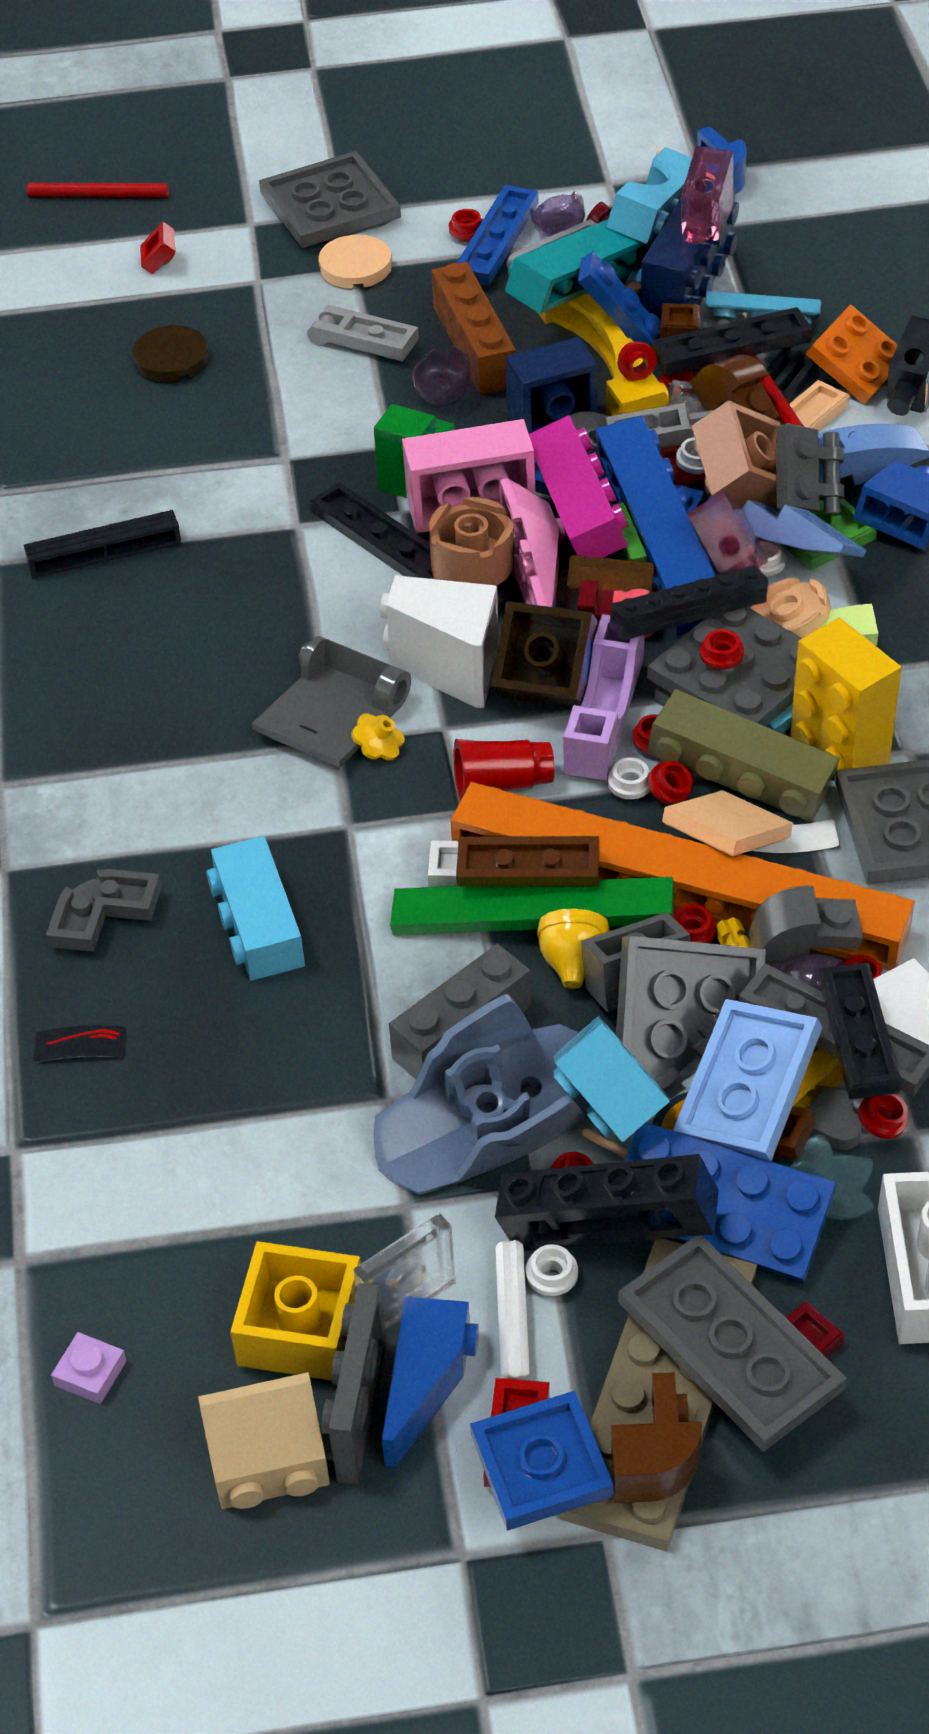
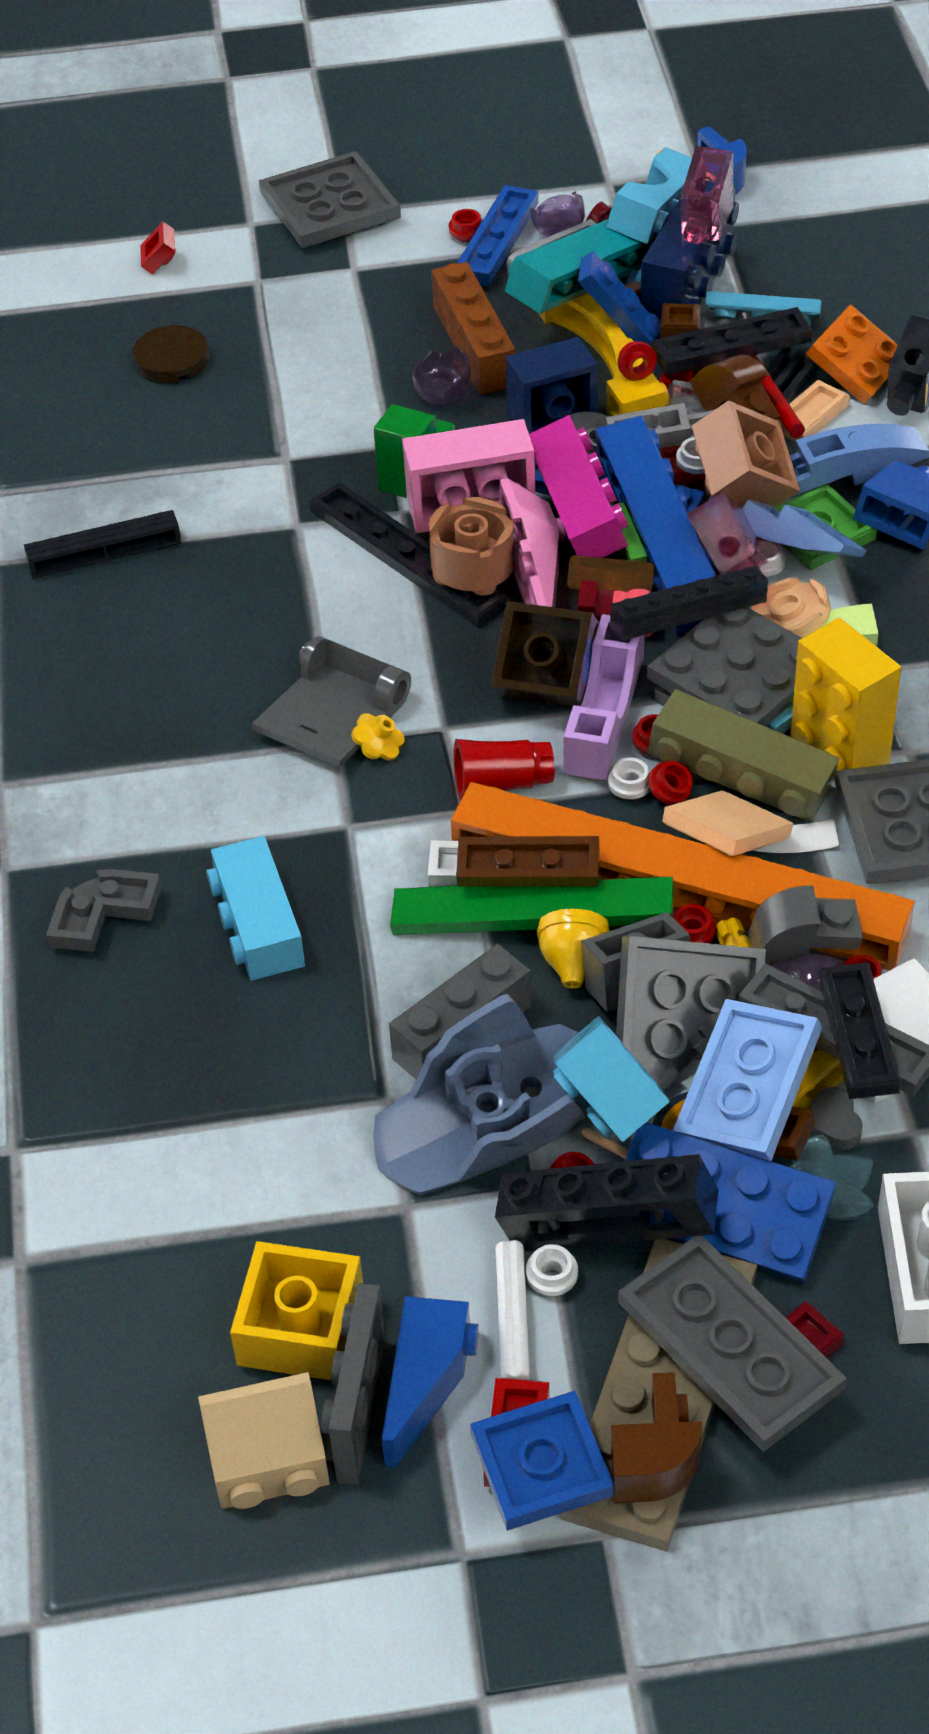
(80, 1042): black sticker -> none
(88, 1368): lavender plate -> none
(99, 190): red bar -> none
(355, 261): light nougat tile -> none
(363, 333): light grey plate -> none
(412, 1266): clear tile -> none
(443, 634): white slope -> none
(722, 649): red plate -> none
(798, 469): dark grey plate -> none
(884, 1115): red plate -> none

